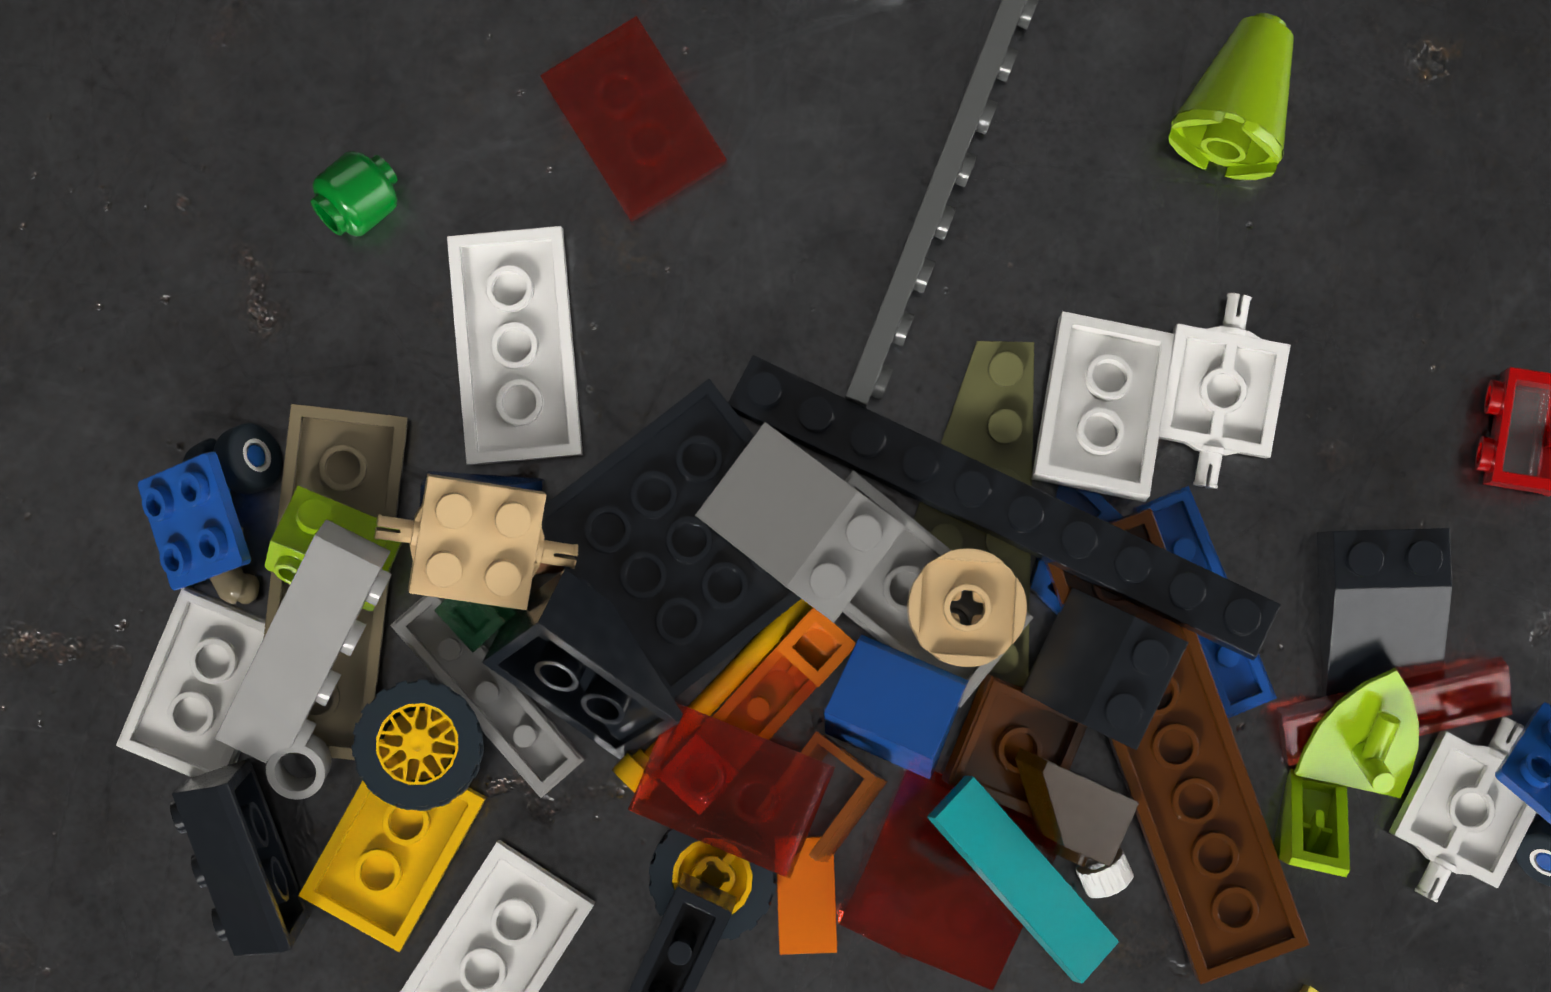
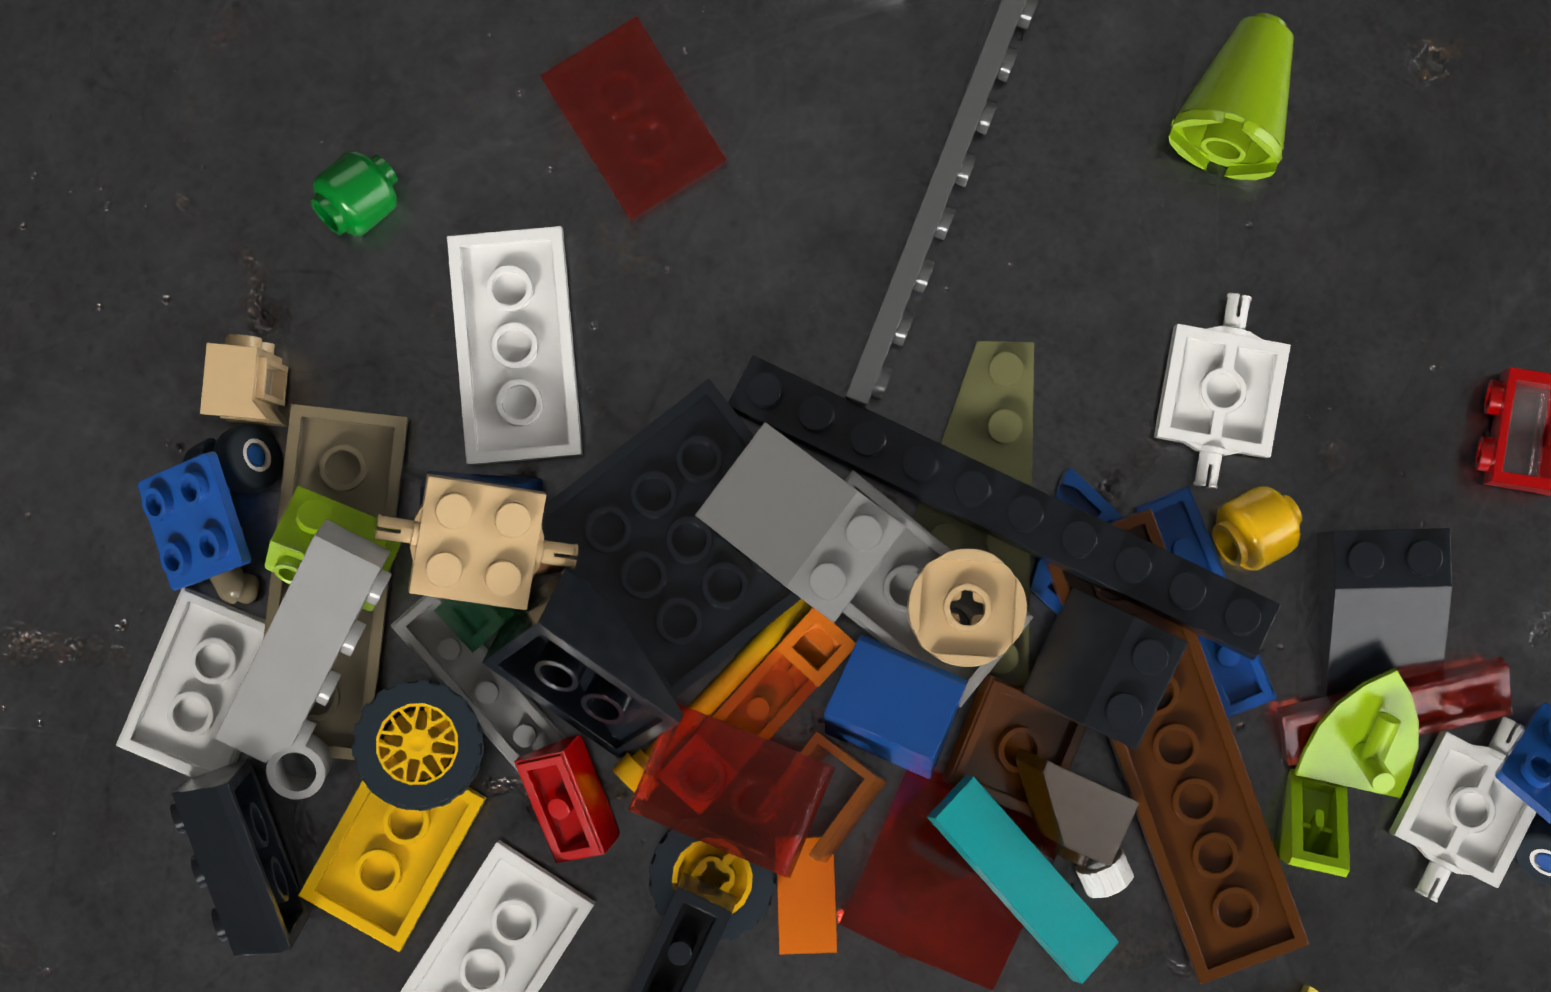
(244, 381): none -> tan window
(568, 800): none -> red slope
(1103, 407): white plate -> none
(1257, 528): none -> yellow head

